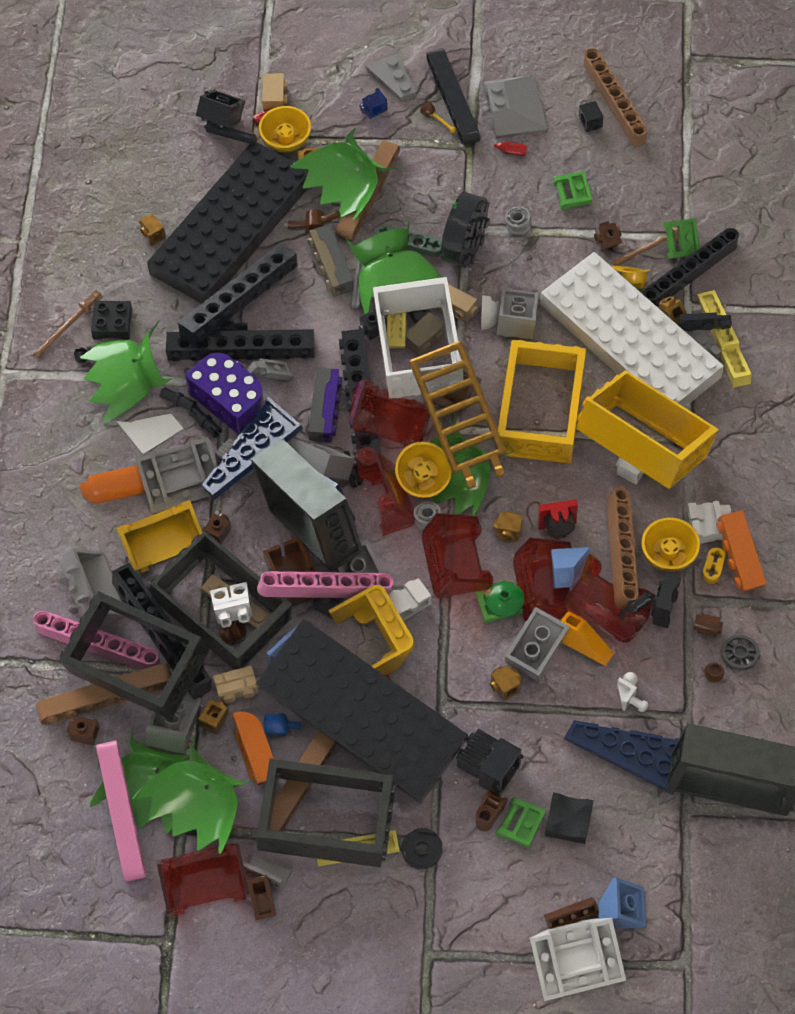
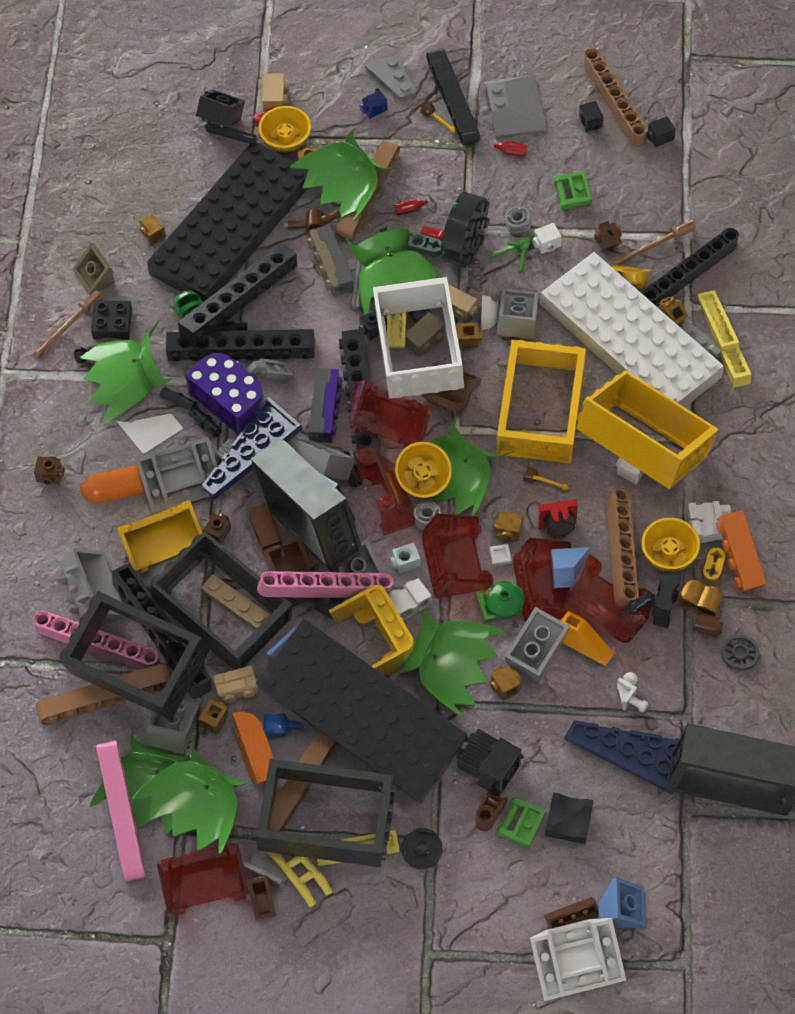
(48, 470): none -> reddish brown brick
(87, 734): reddish brown brick -> none
(93, 270): none -> dark tan slope
(186, 302): none -> green helmet
(232, 608): white hips -> none
(234, 631): reddish brown wheel -> none
(263, 527): none -> reddish brown brick
(300, 882): none -> light yellow piece
(408, 551): none -> light aqua brick
(409, 206): none -> red piece
(432, 232): none -> red piece
(455, 666): none -> bright green piece
(468, 334): none -> pearl gold brick
(479, 398): pearl gold bar -> none
(500, 555): none -> white tile
(519, 246): none -> bright green plant
(531, 475): none -> hinge
(547, 238): none -> white brick
(661, 131): none -> black brick
(687, 237): bright green plate -> none
(700, 597): none -> pearl gold brick
(704, 321): black hinge -> none
(714, 672): reddish brown plate -> none

